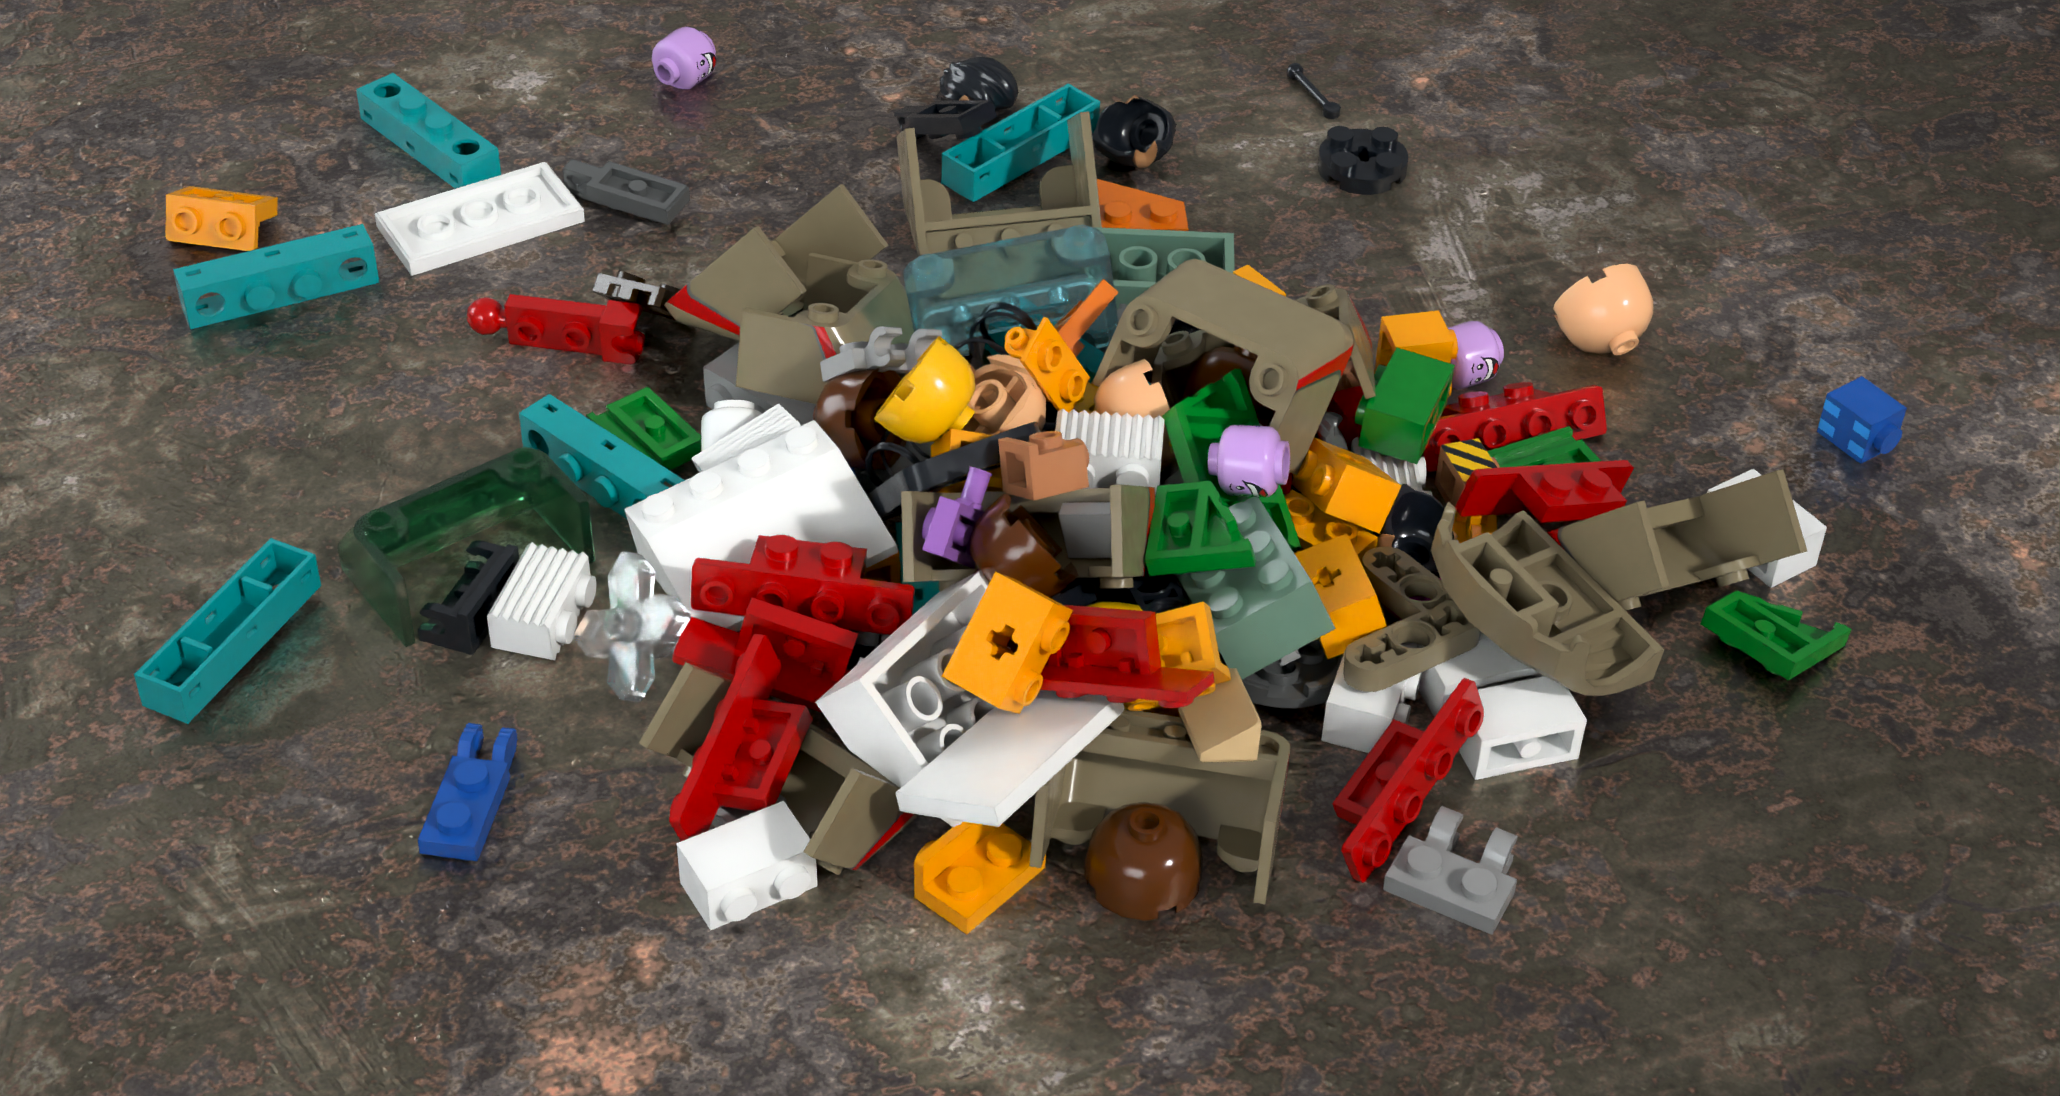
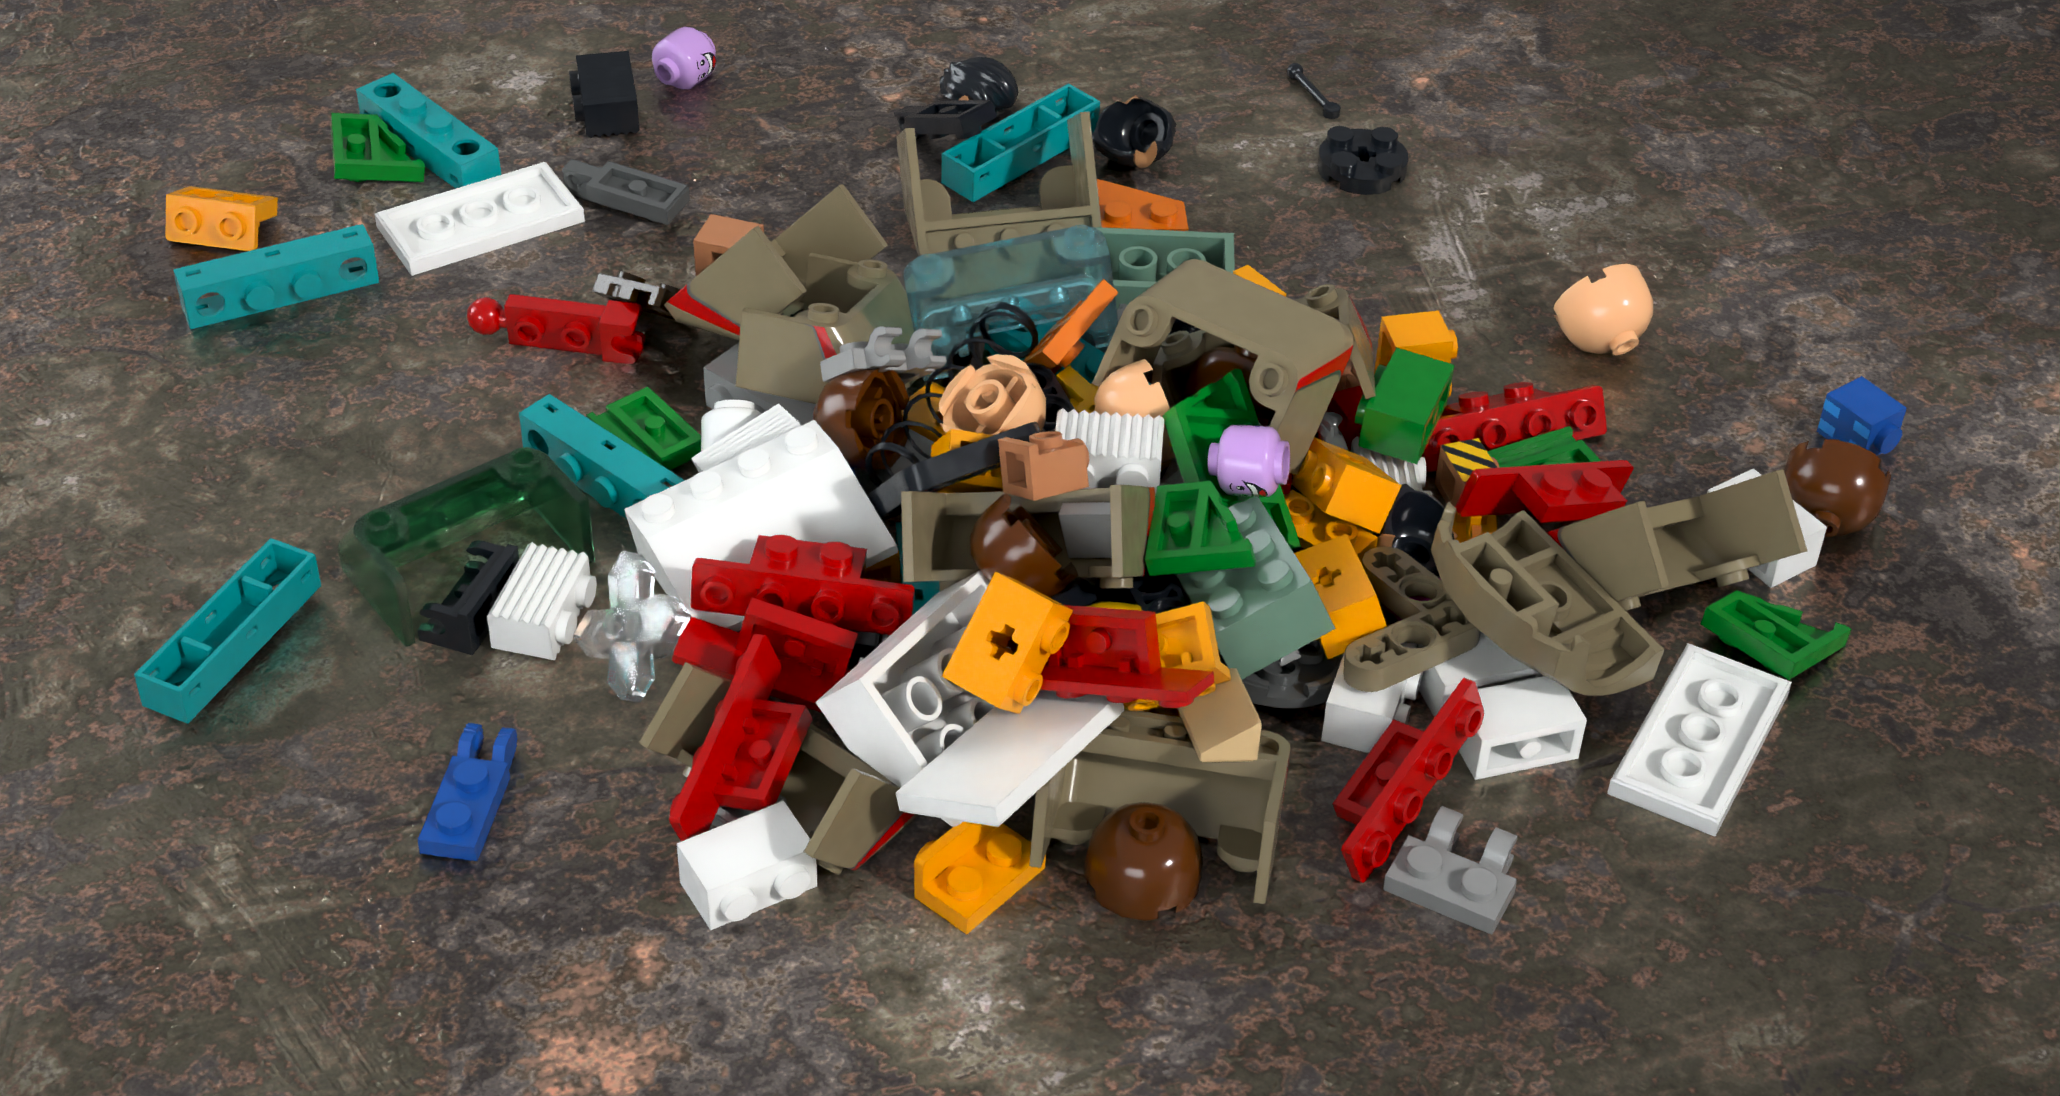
(369, 151): none -> green wing
(605, 94): none -> black brick
(717, 237): none -> nougat panel
(930, 396): yellow cylinder -> none
(951, 522): medium lavender plate -> none
(1049, 363): light orange hinge -> none
(1477, 356): lavender head -> none
(1699, 739): none -> white tile
(1837, 484): none -> reddish brown cylinder

